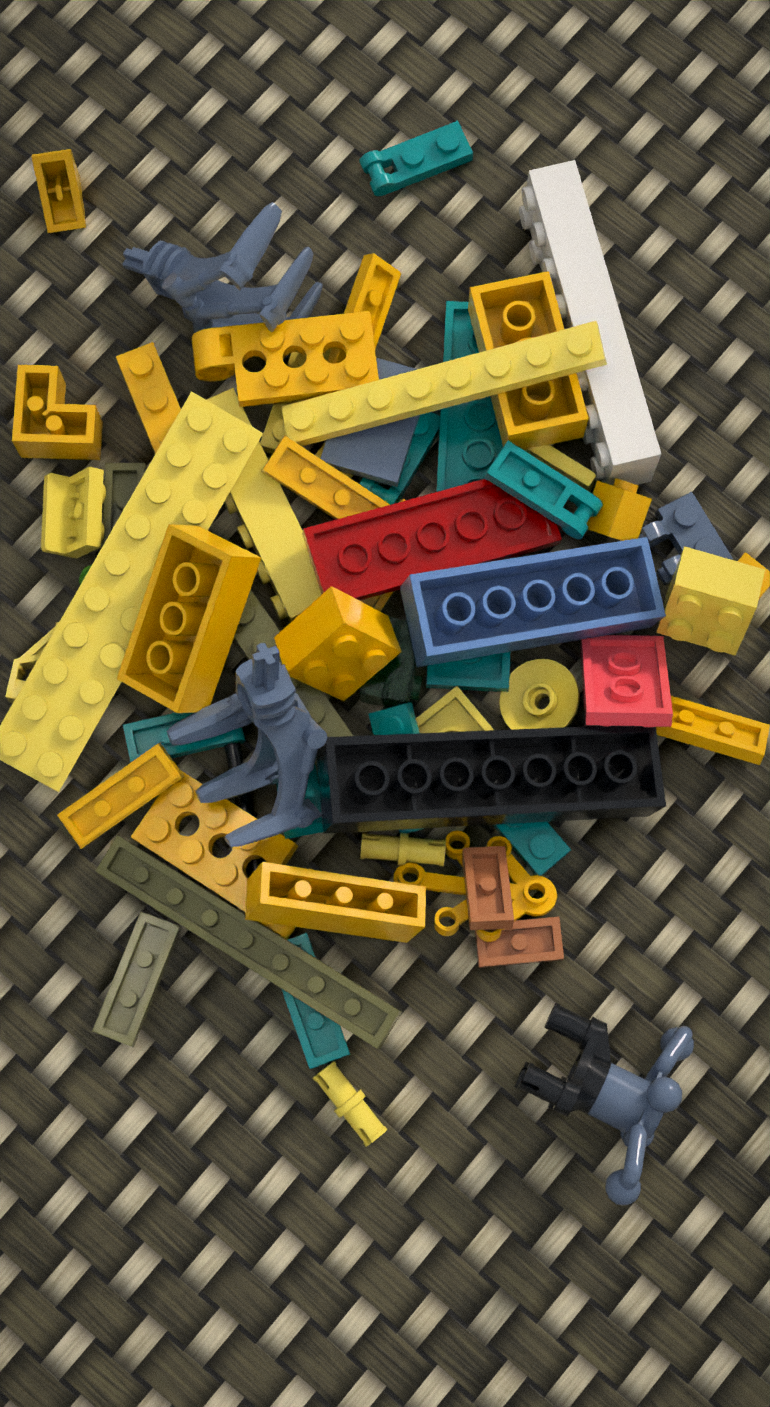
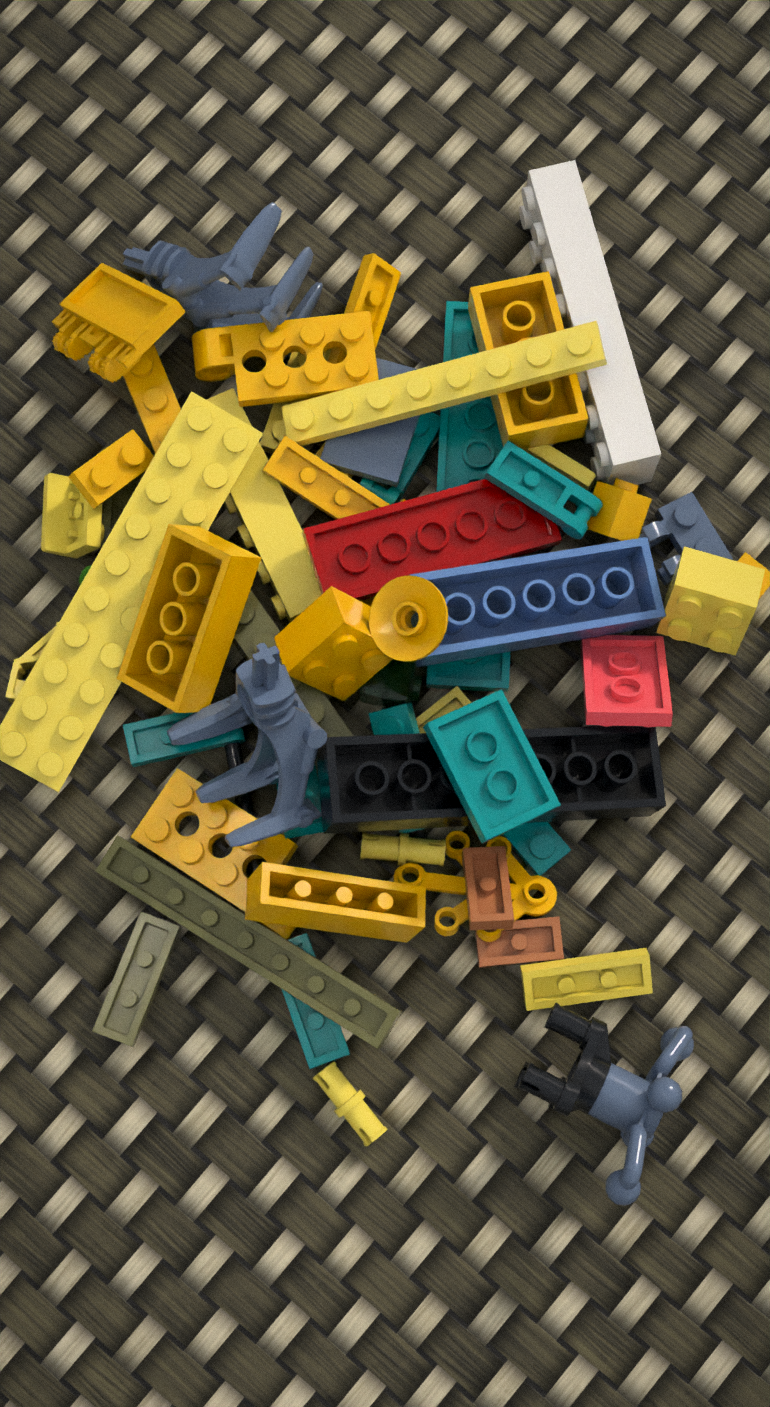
(46, 424): yellow brick -> none
(59, 190): yellow slope -> none
(112, 469): none -> yellow plate
(115, 319): none -> yellow hinge
(120, 795): yellow tile -> none
(392, 615): none -> yellow dish
(417, 159): teal plate -> none
(491, 766): none -> teal plate
(529, 685): light yellow dish -> none
(586, 979): none -> light yellow plate
(717, 731): yellow plate -> none

